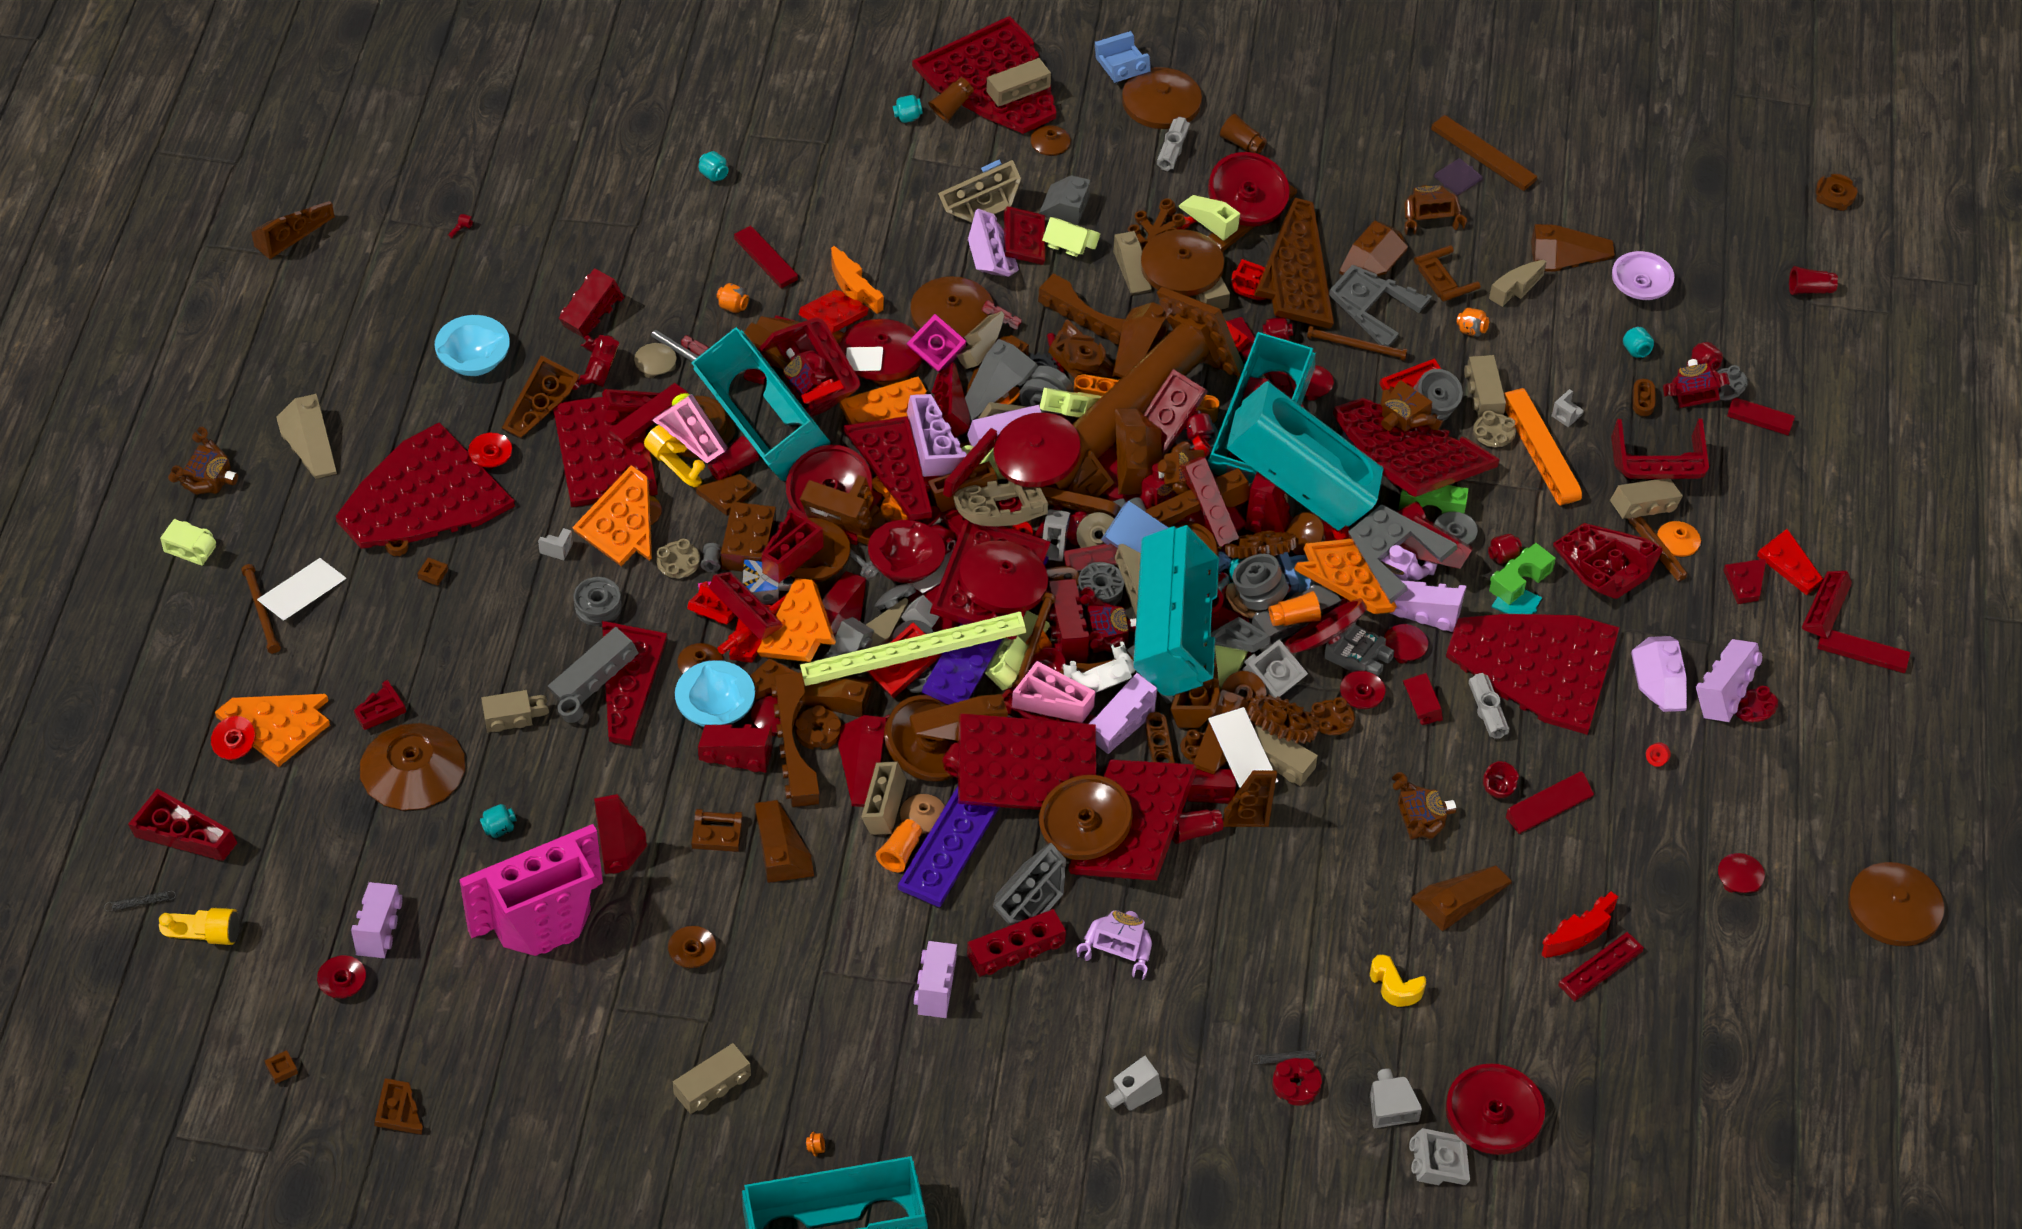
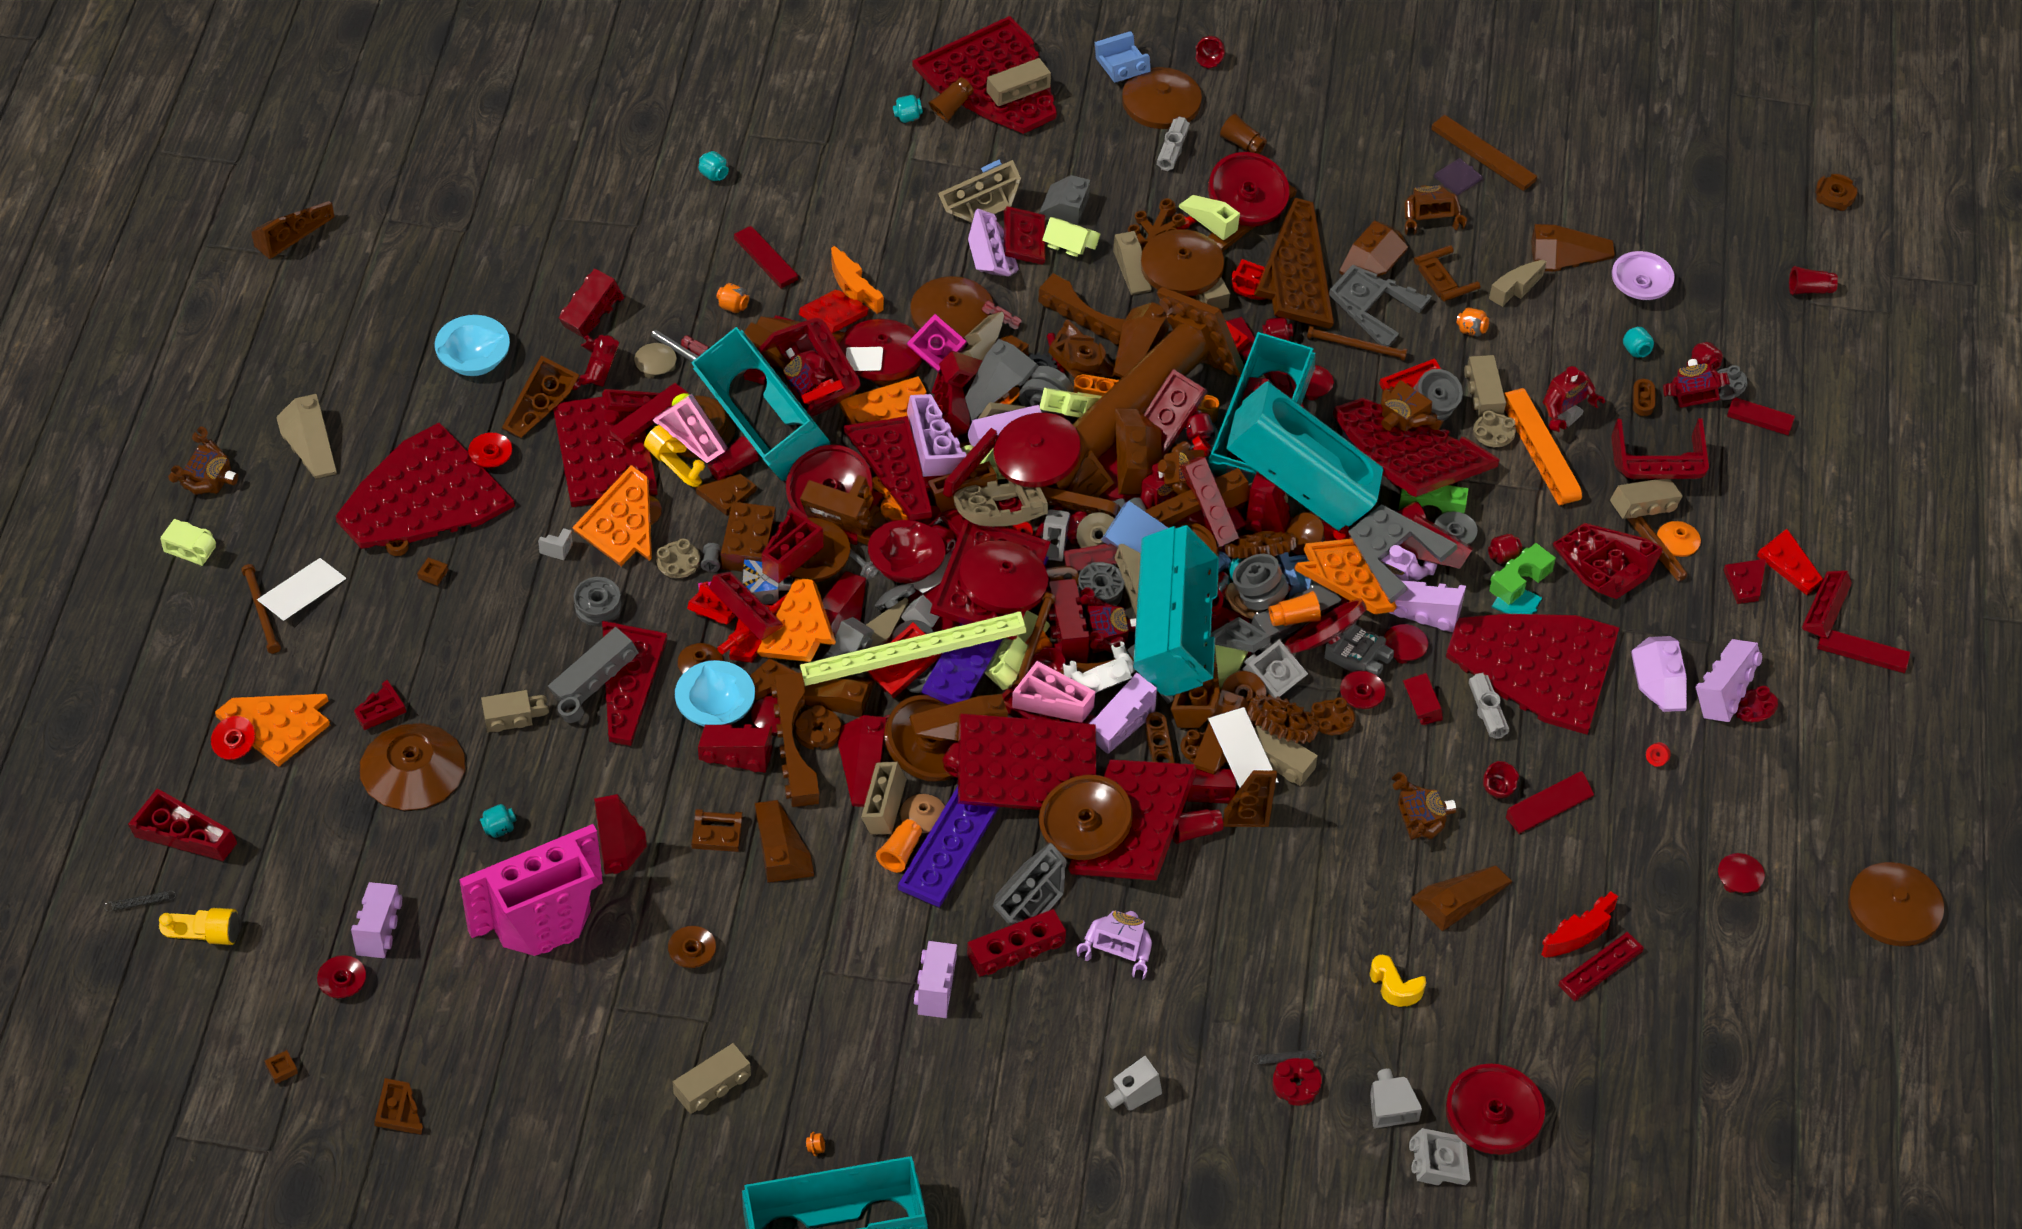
(463, 220): dark red hand -> none
(959, 368): none -> dark red slope
(1050, 140): reddish brown dish -> none
(1210, 51): none -> dark red hair
(1567, 391): none -> dark red torso

